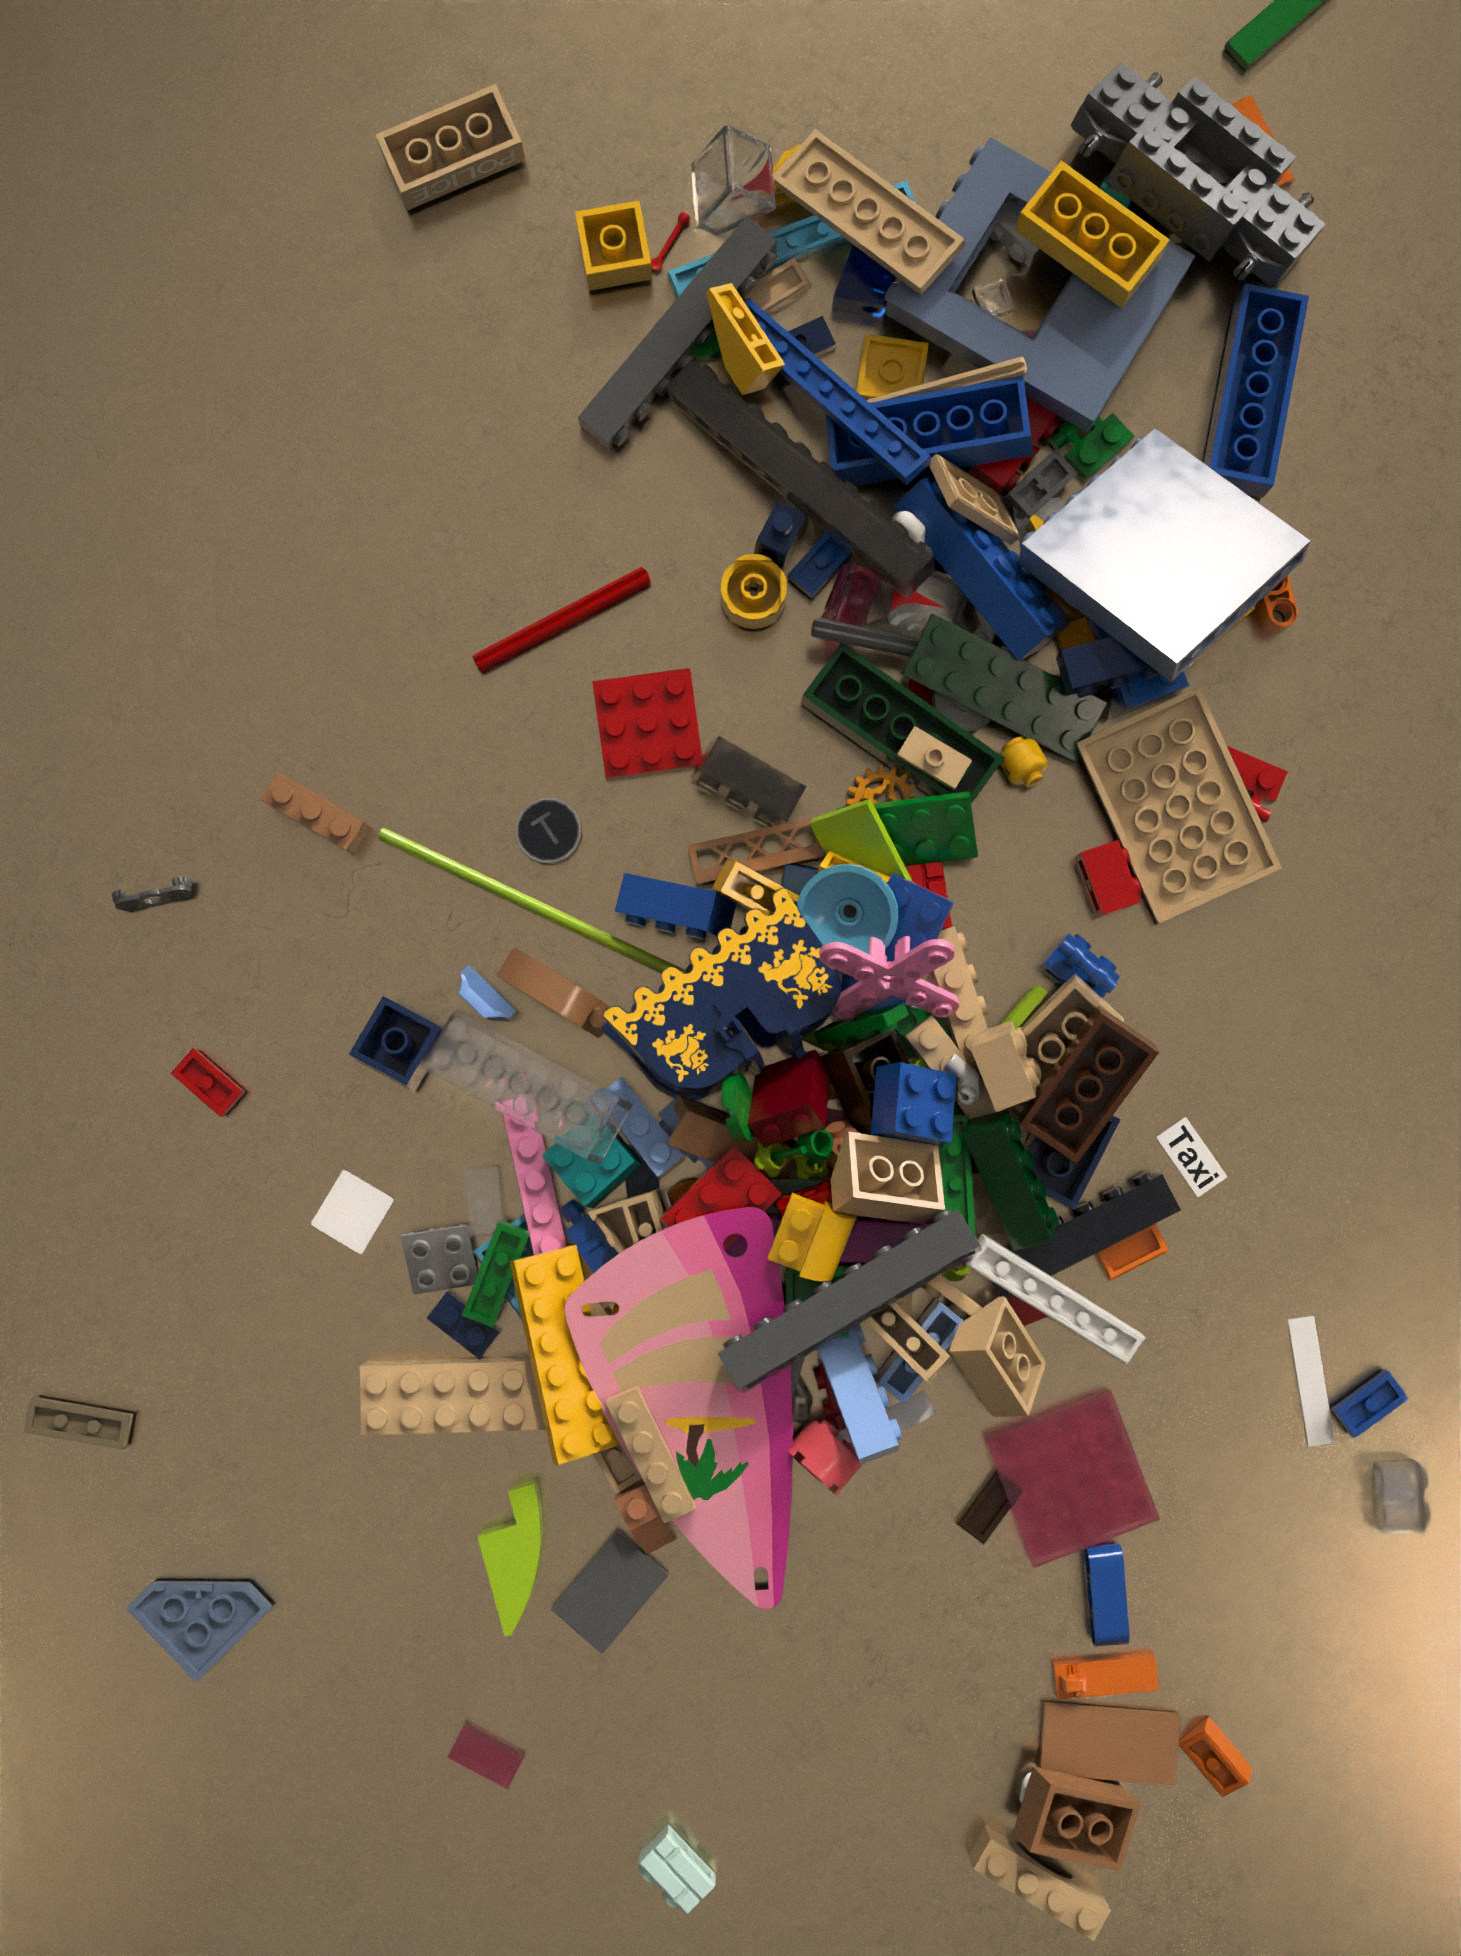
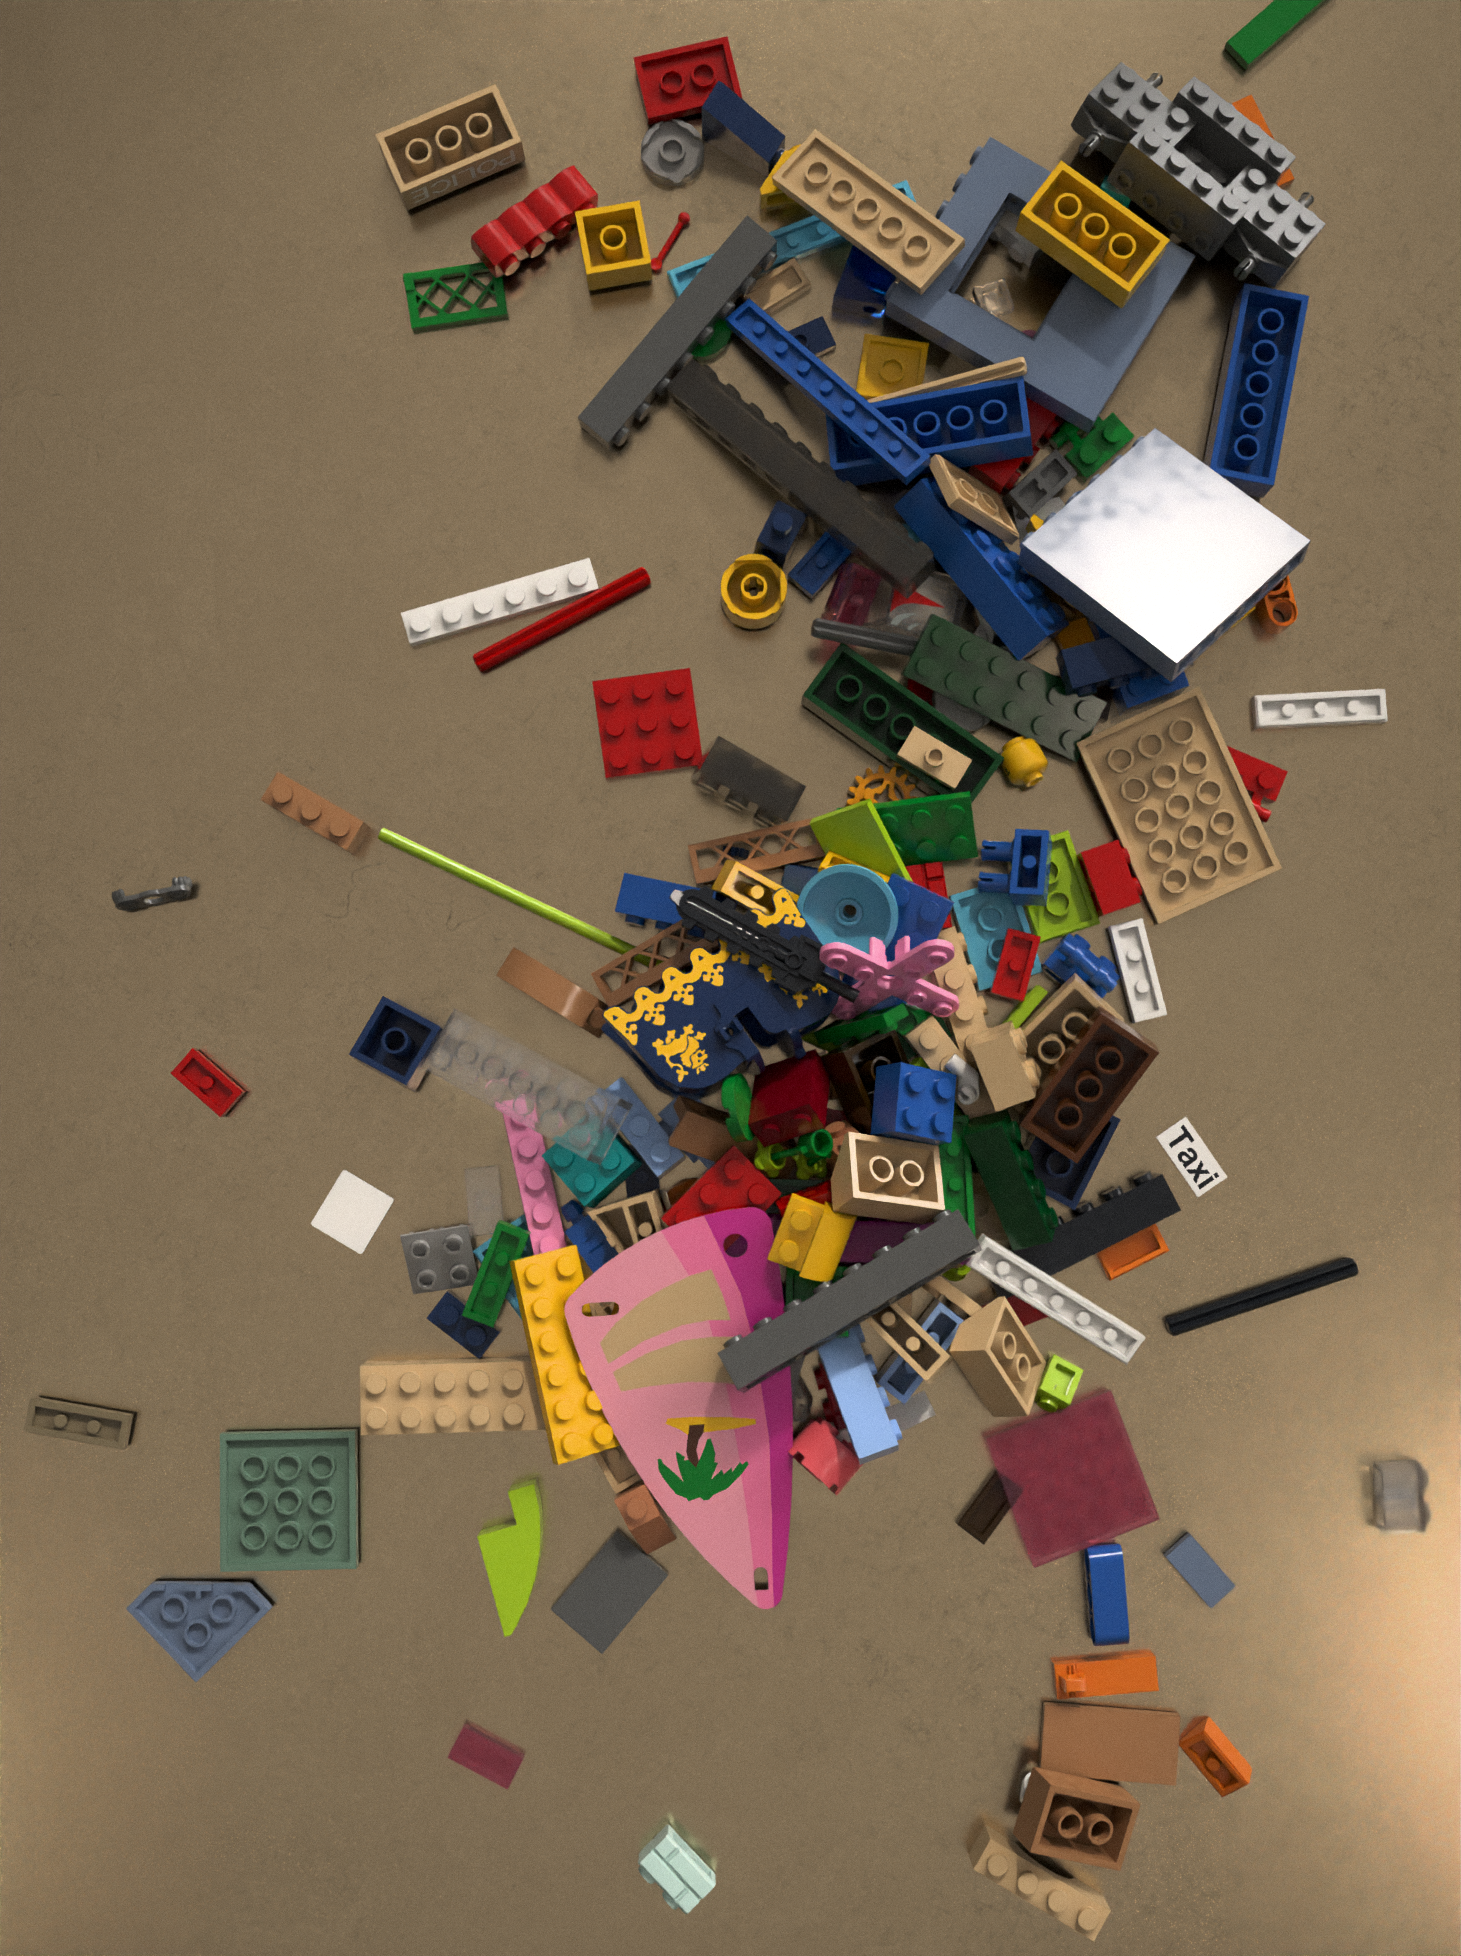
(289, 1500): none -> sand green plate
(442, 318): none -> green window
(484, 997): medium blue slope -> none
(499, 602): none -> white plate
(533, 222): none -> red brick
(548, 831): black tile -> none
(650, 1454): tan plate -> none
(653, 975): none -> medium nougat fence
(672, 152): none -> light grey tile
(681, 78): none -> red plate
(732, 181): clear slope -> none
(737, 853): none -> dark blue piece
(740, 130): none -> dark blue slope
(742, 342): yellow slope -> none
(793, 961): none -> black bar
(912, 524): white arm -> none
(984, 922): none -> medium azure plate
(1015, 964): none -> red plate
(1030, 869): none -> blue brick
(1057, 1384): none -> lime bracket
(1068, 898): none -> lime tile
(1137, 970): none -> white plate
(1199, 1570): none -> sand blue tile
(1261, 1296): none -> black axle
(1311, 1381): white sticker -> none
(1319, 709): none -> white tile
(1370, 1403): blue plate -> none

